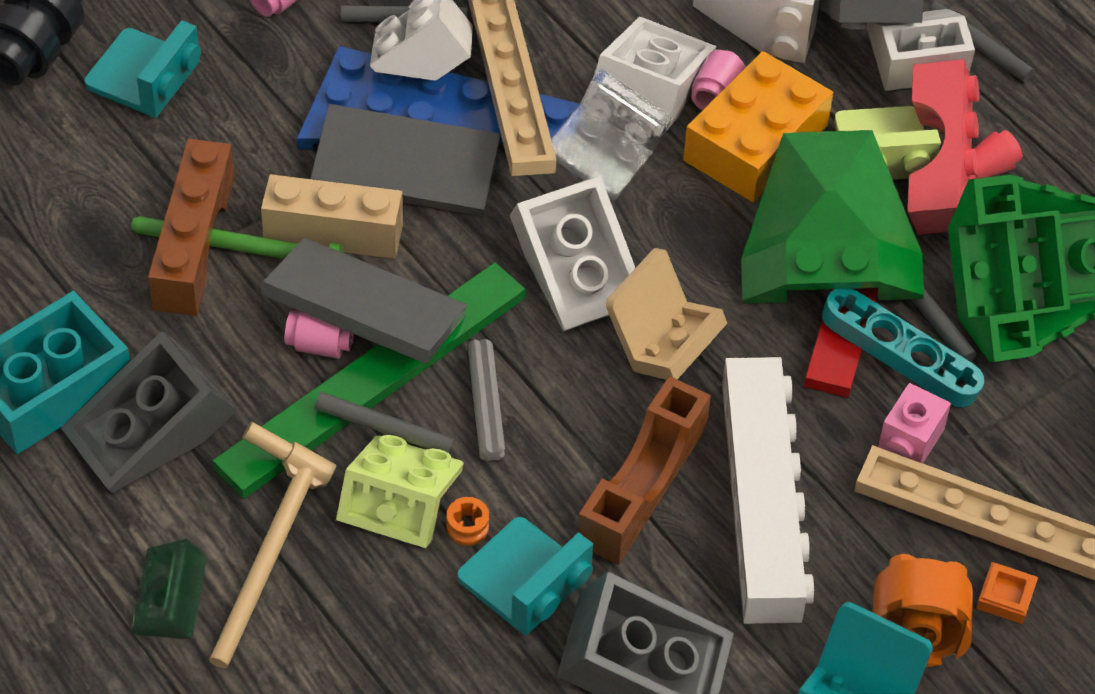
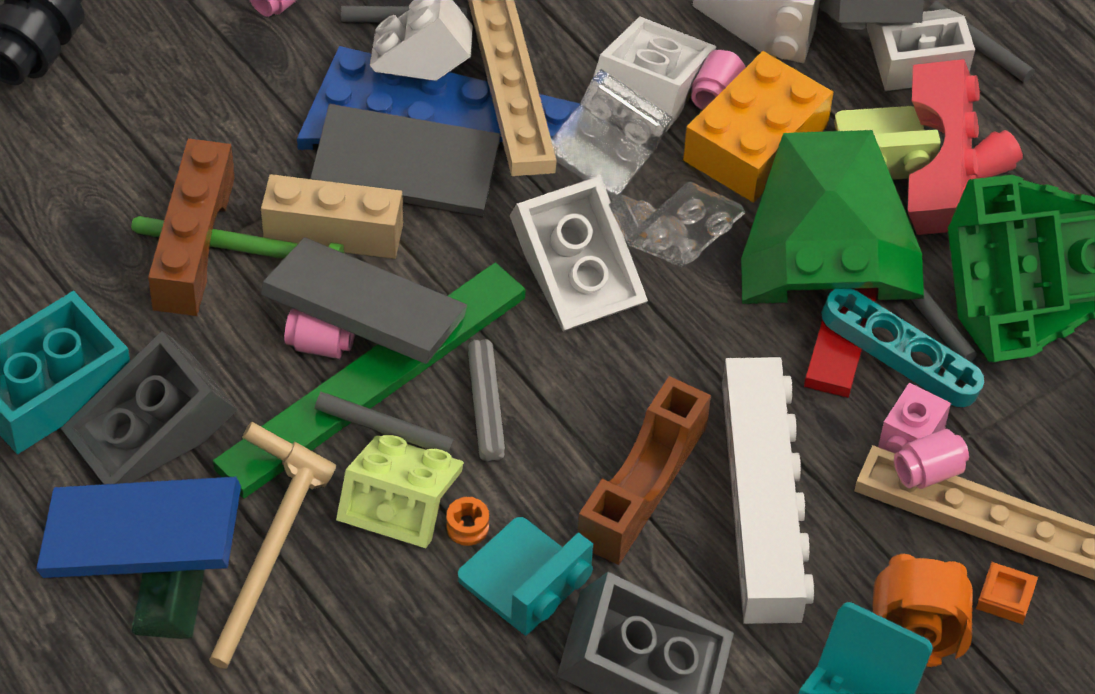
(139, 527): none -> blue tile
(144, 69): teal bracket -> none
(657, 323): tan bracket -> none
(679, 226): none -> clear bracket
(931, 459): none -> bright pink brick

